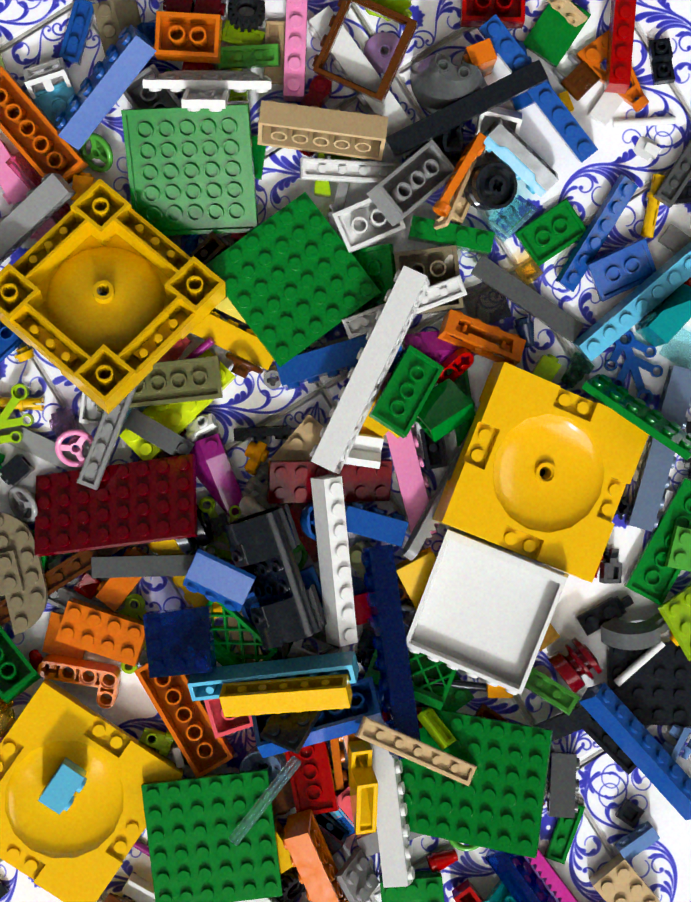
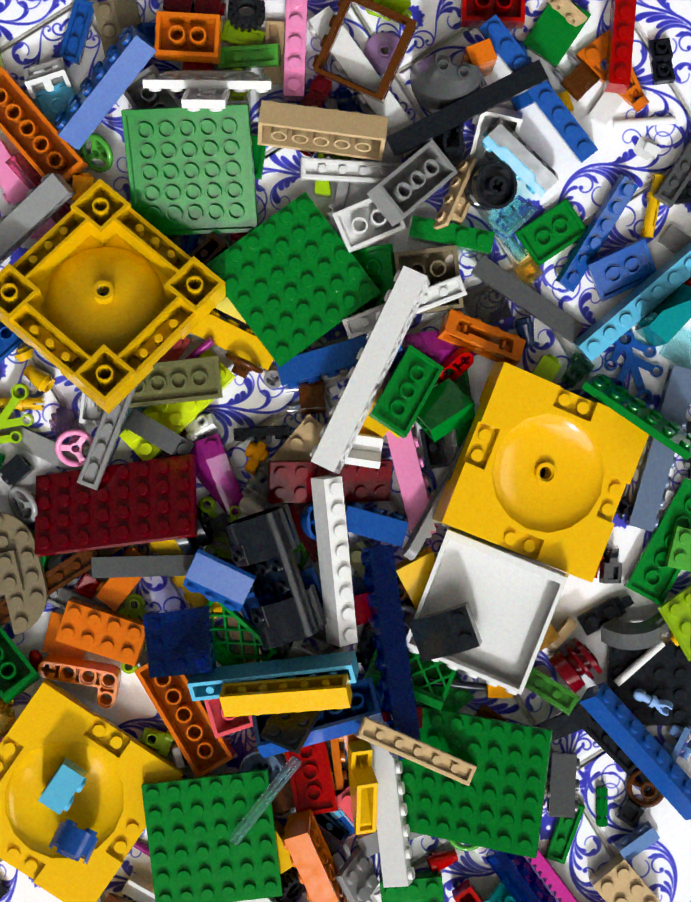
(40, 379): none -> yellow cone
(74, 841): none -> blue brick
(311, 398): none -> reddish brown piece
(349, 106): none -> clear blue plate
(436, 728): lime tile -> none
(445, 632): none -> black slope
(472, 150): orange plate -> none
(515, 249): none -> clear light blue pin
(564, 631): none -> tan beam
(601, 806): none -> green axle
(647, 795): none -> reddish brown piece
(652, 701): none -> light blue piece

